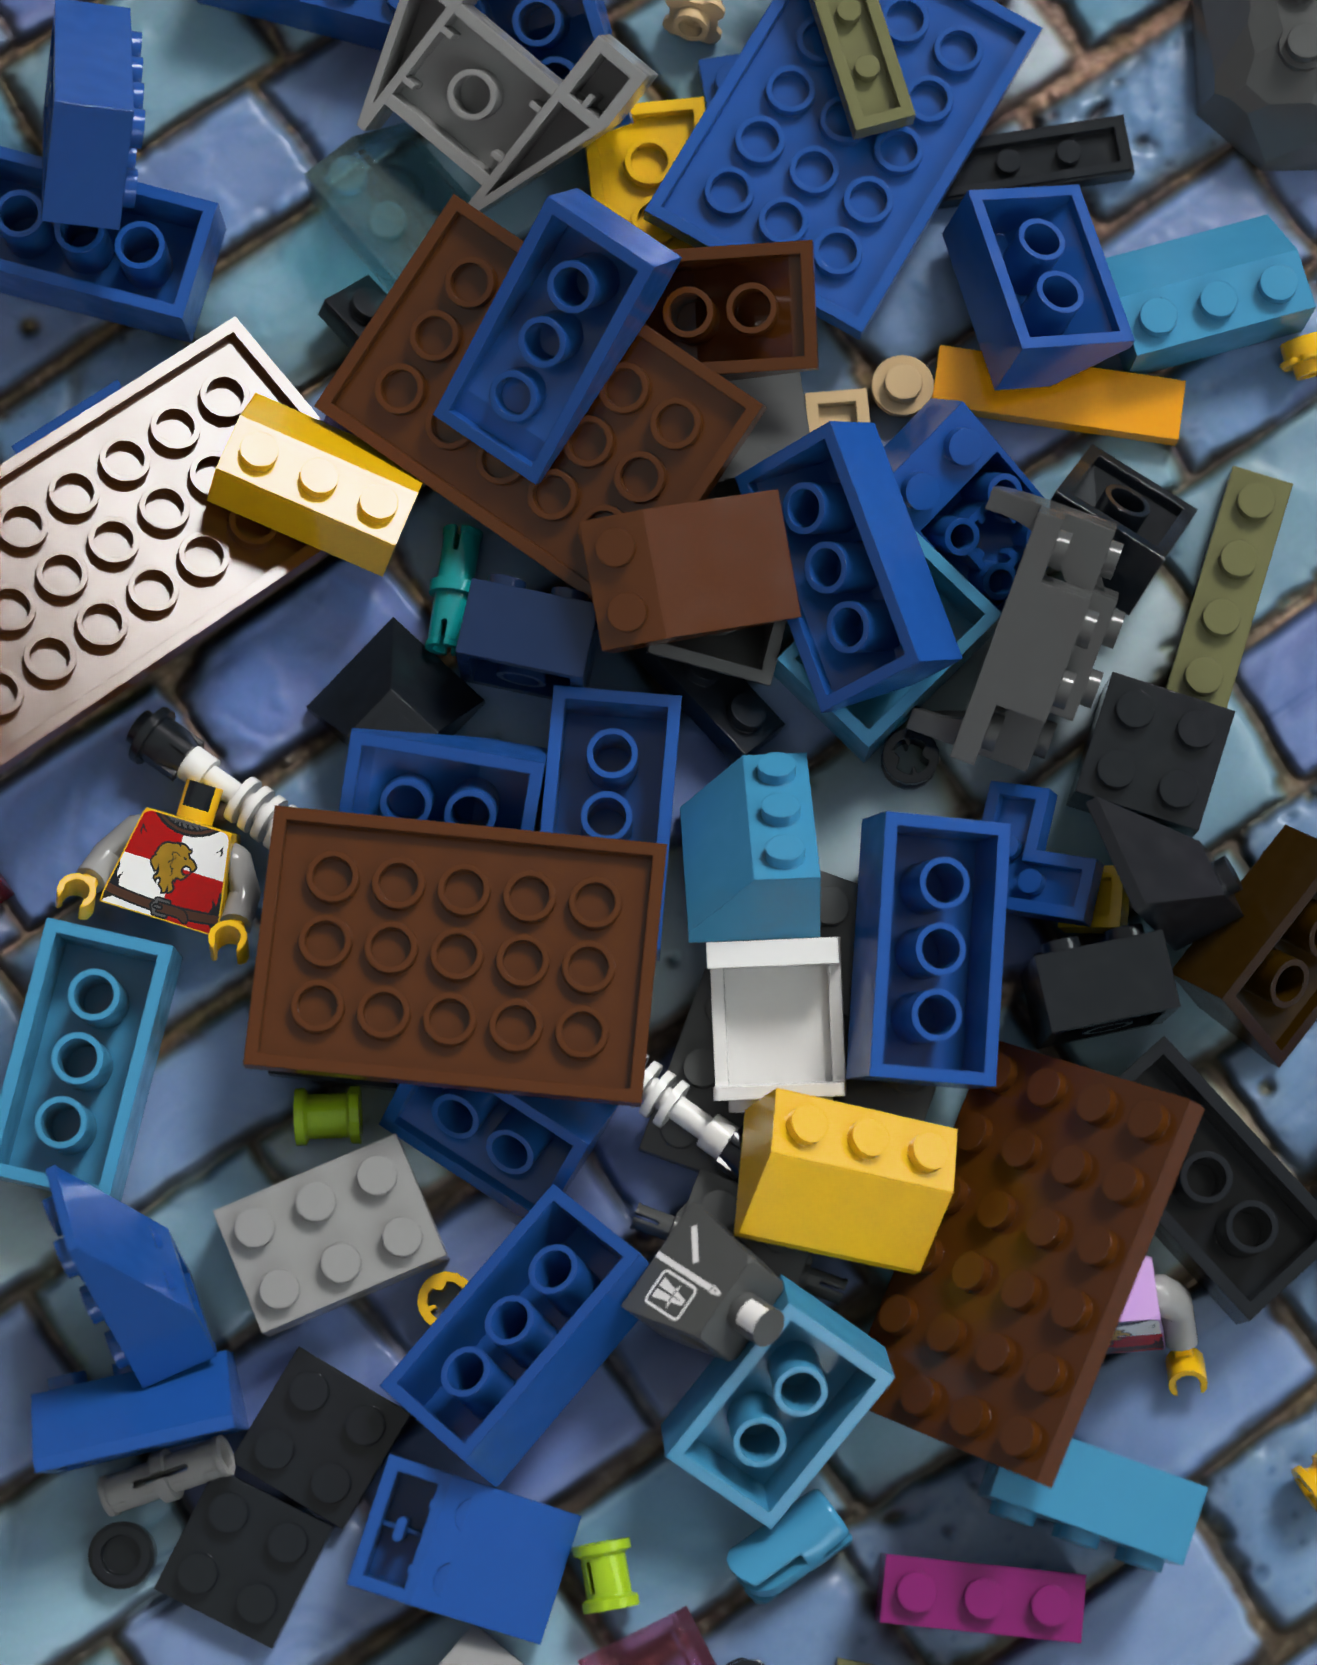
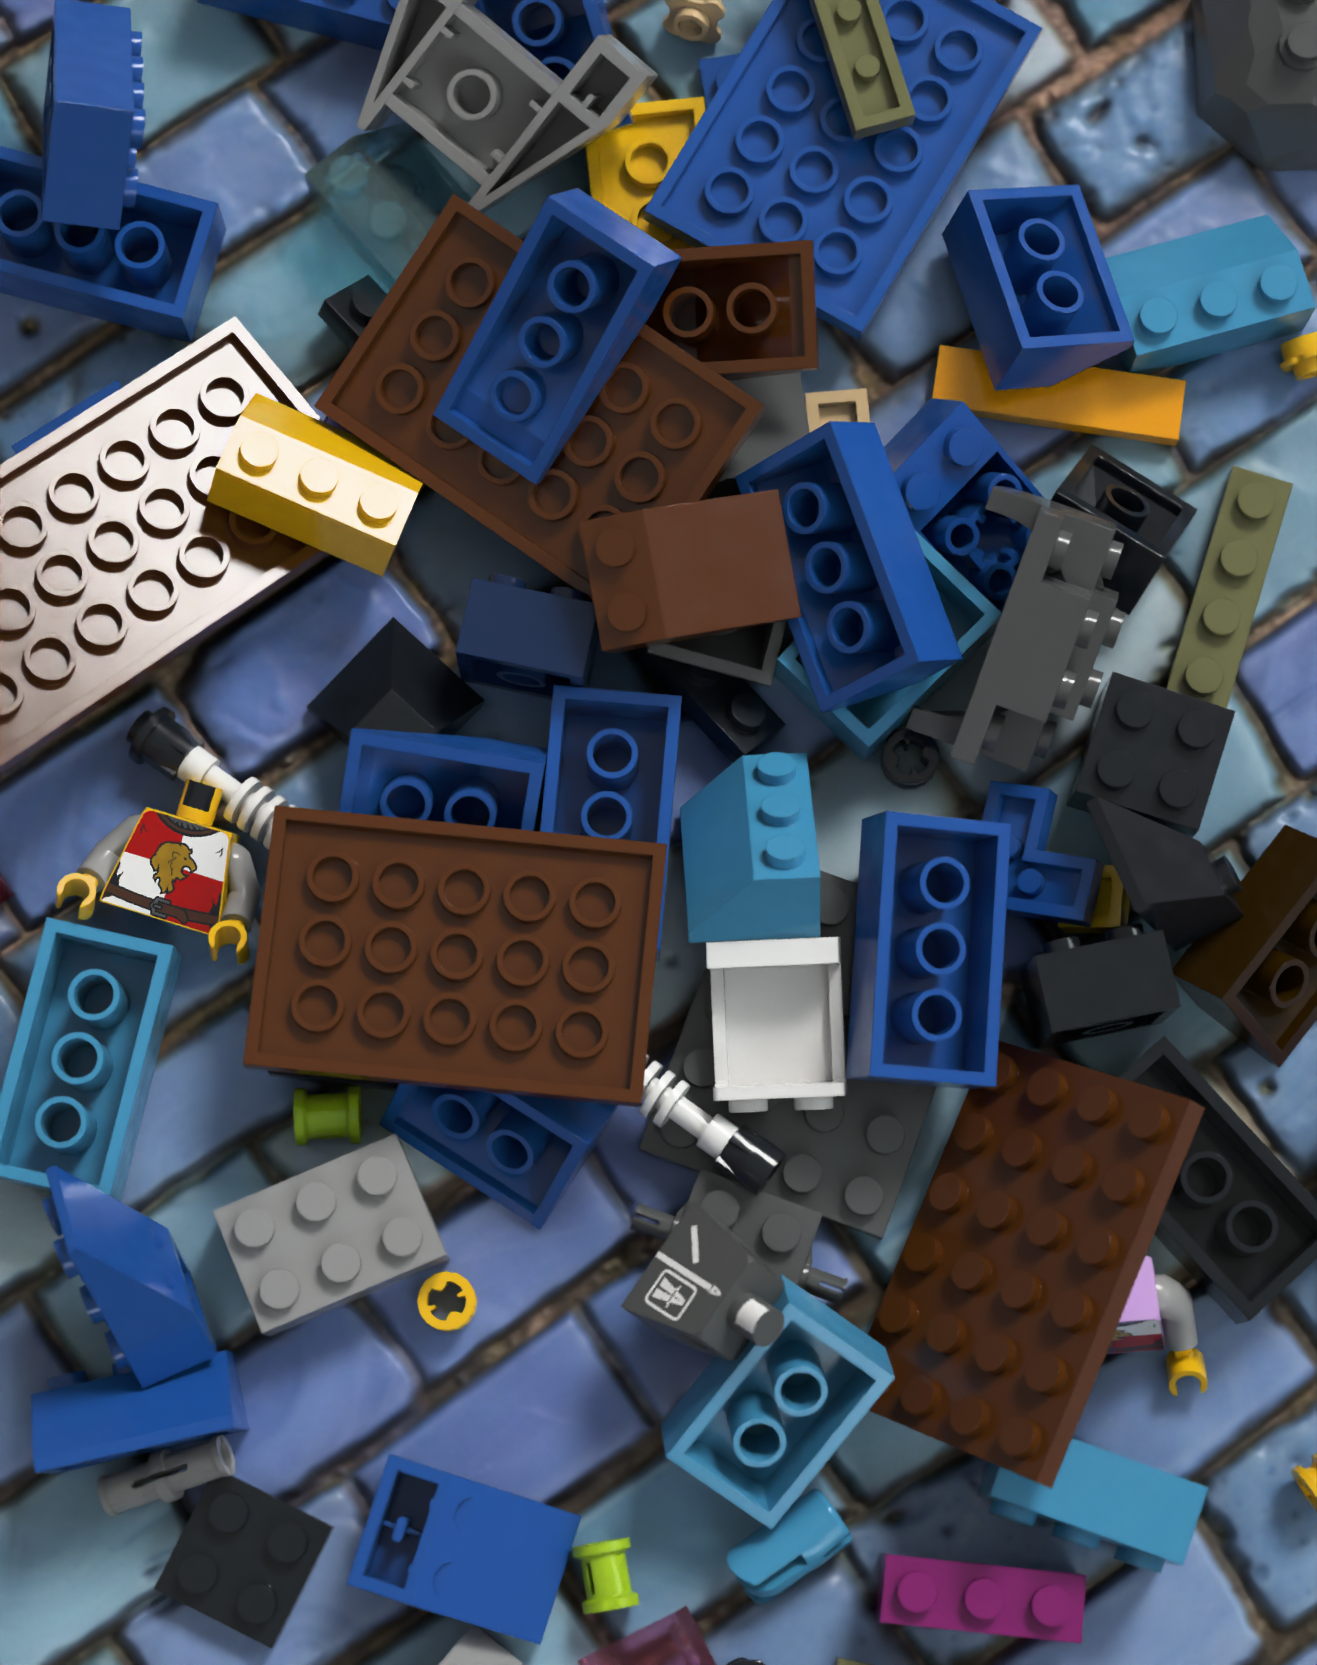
(122, 1555): black tile -> none
(321, 1437): black plate -> none
(452, 586): teal pin -> none
(521, 1336): blue brick -> none
(843, 1180): yellow slope -> none
(902, 386): tan plate -> none
(1052, 155): black tile -> none

